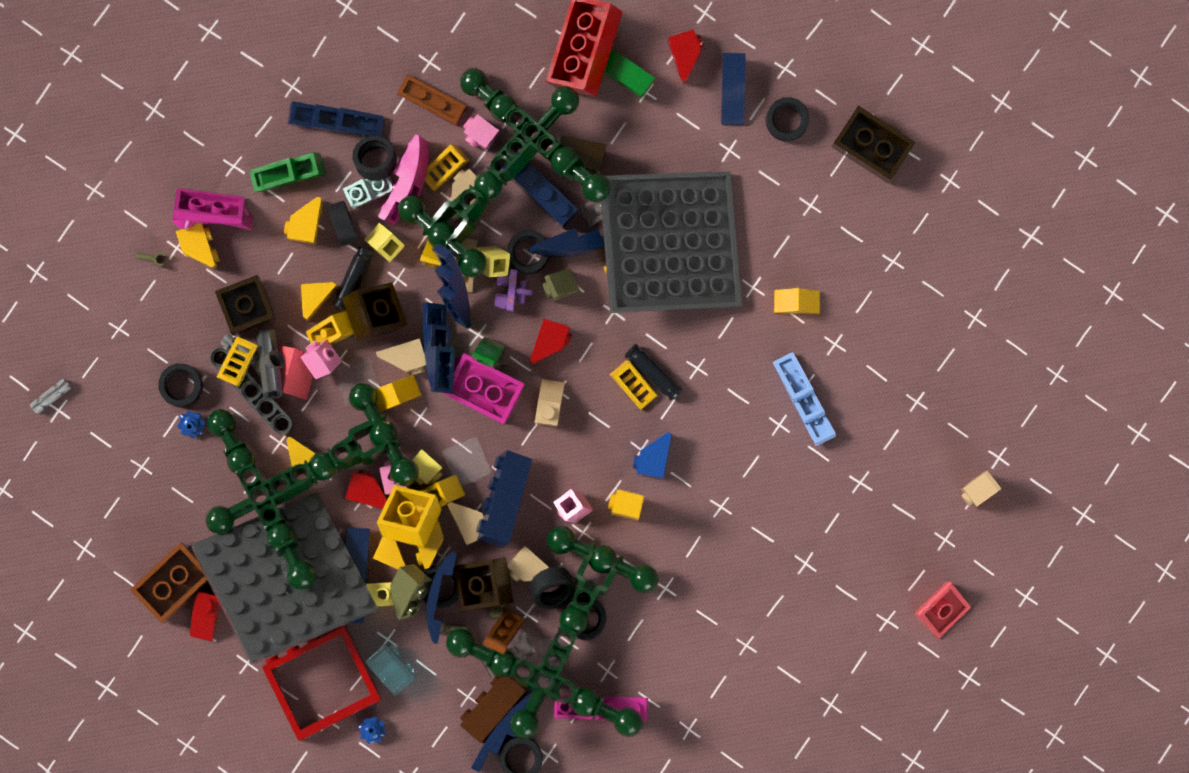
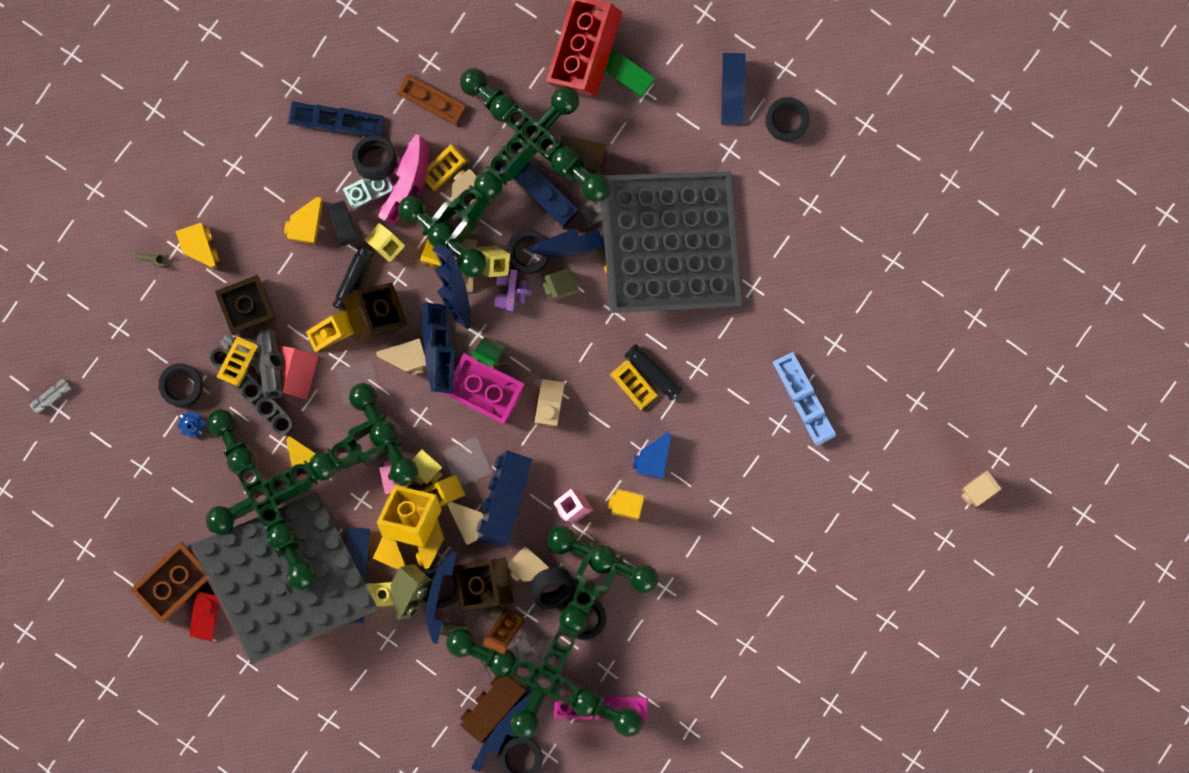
(210, 208): dark pink slope -> none
(287, 172): green slope -> none
(295, 652): red window -> none
(314, 297): yellow slope -> none
(320, 358): bright pink brick -> none
(365, 490): red slope -> none
(372, 730): blue plant -> none
(391, 669): clear light blue brick -> none
(397, 393): yellow slope -> none
(480, 132): bright pink brick -> none
(550, 340): red slope -> none
(685, 52): red slope -> none
(797, 301): yellow slope -> none
(873, 144): dark brown brick -> none
(942, 609): coral slope -> none

